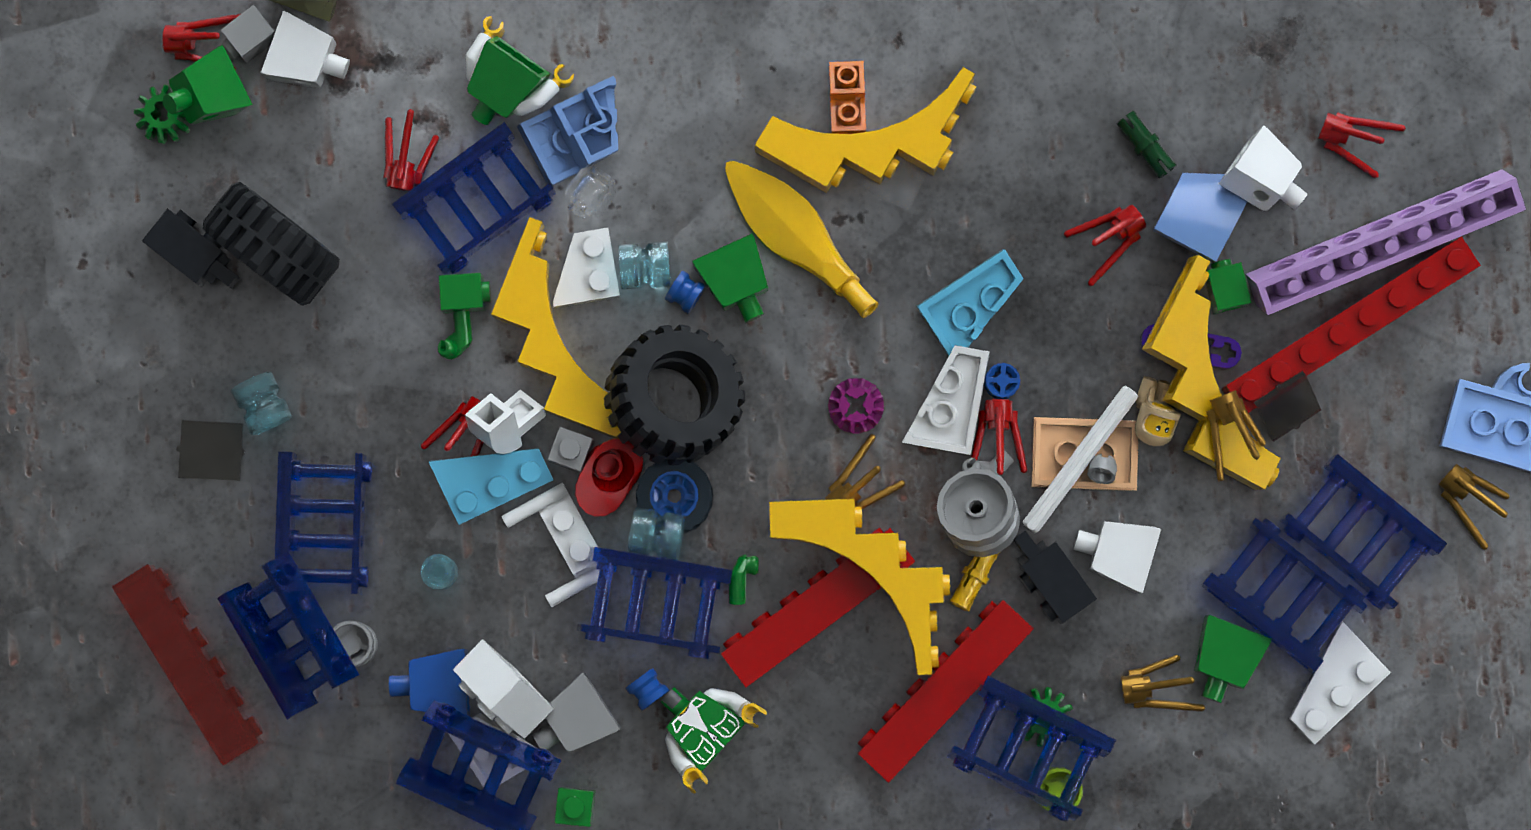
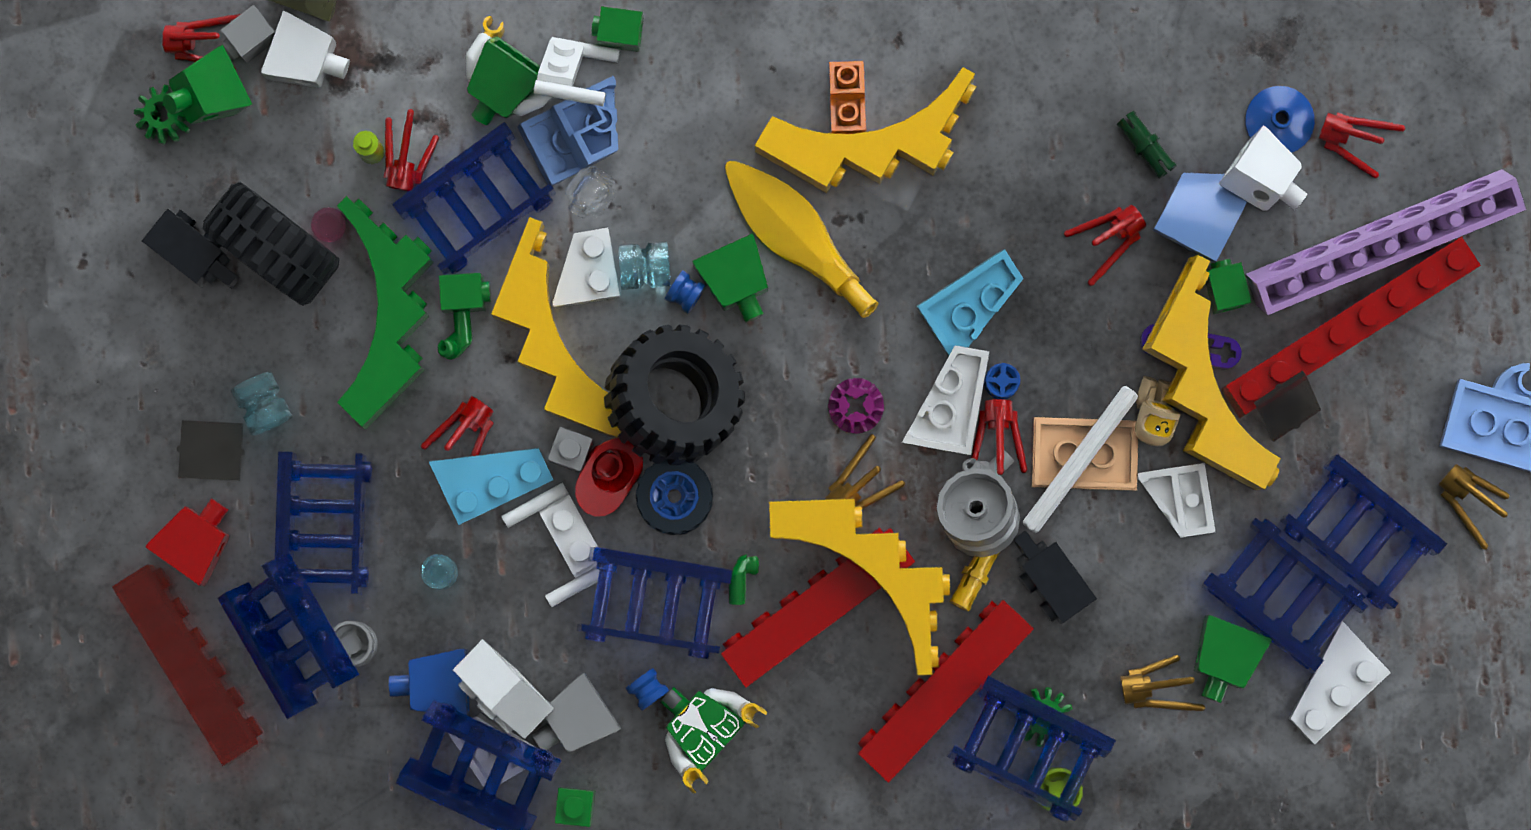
(192, 541): none -> red torso
(328, 224): none -> clear pink plate
(368, 147): none -> lime cylinder
(396, 268): none -> green arch
(504, 423): white brick -> none
(561, 68): none -> white plate
(618, 28): none -> green brick
(645, 527): clear light blue wheel -> none
(1102, 469): light grey hinge -> none
(1120, 552): white torso -> none
(1182, 497): none -> white wing
(1231, 409): pearl gold plant -> none
(1287, 100): none -> blue dish

